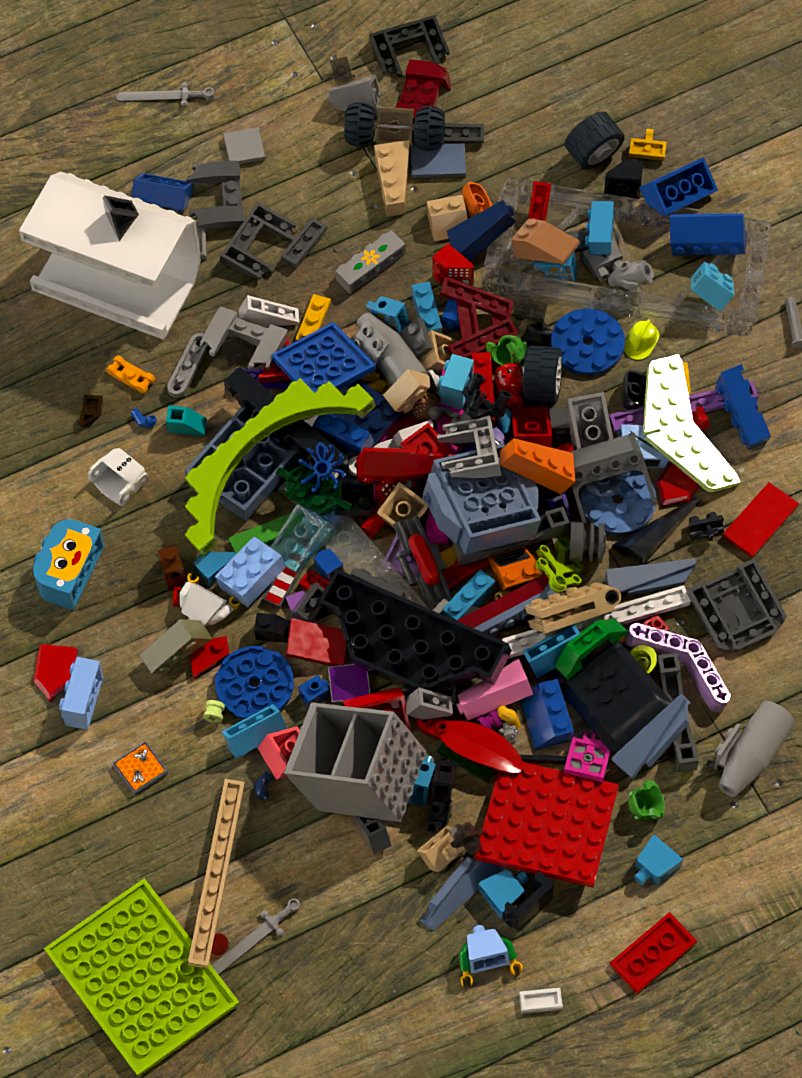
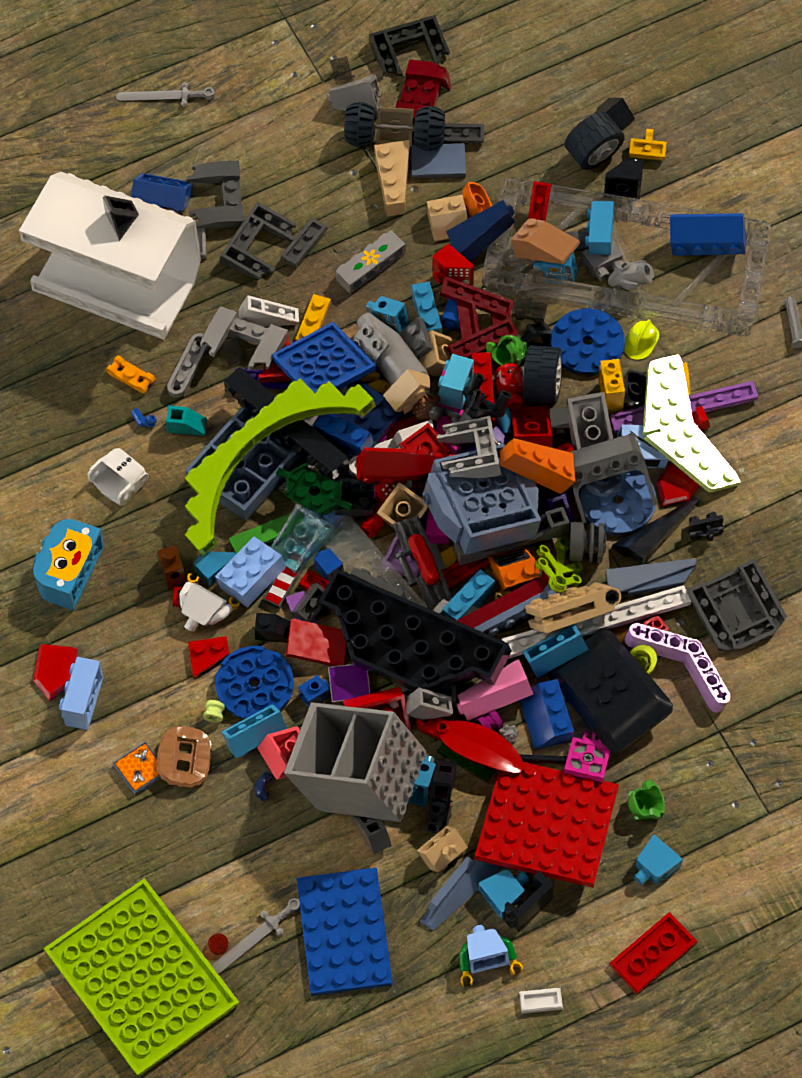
(91, 409): dark brown slope -> none
(169, 755): none -> medium nougat piece
(175, 645): olive wedge -> none
(216, 874): tan plate -> none
(244, 146): light grey tile -> none
(323, 468): blue animal -> none
(344, 931): none -> blue plate
(434, 380): white piece -> none
(466, 836): clear smoke hips -> none
(509, 716): yellow arm -> none
(586, 642): green slope -> none
(612, 385): none -> yellow window
(618, 111): none -> black slope
(654, 738): sand blue wedge -> none
(671, 684): dark grey arch -> none
(679, 187): blue slope -> none
(712, 285): medium azure brick -> none
(742, 407): blue wedge -> none
(750, 752): light grey piece -> none
(760, 520): red tile -> none

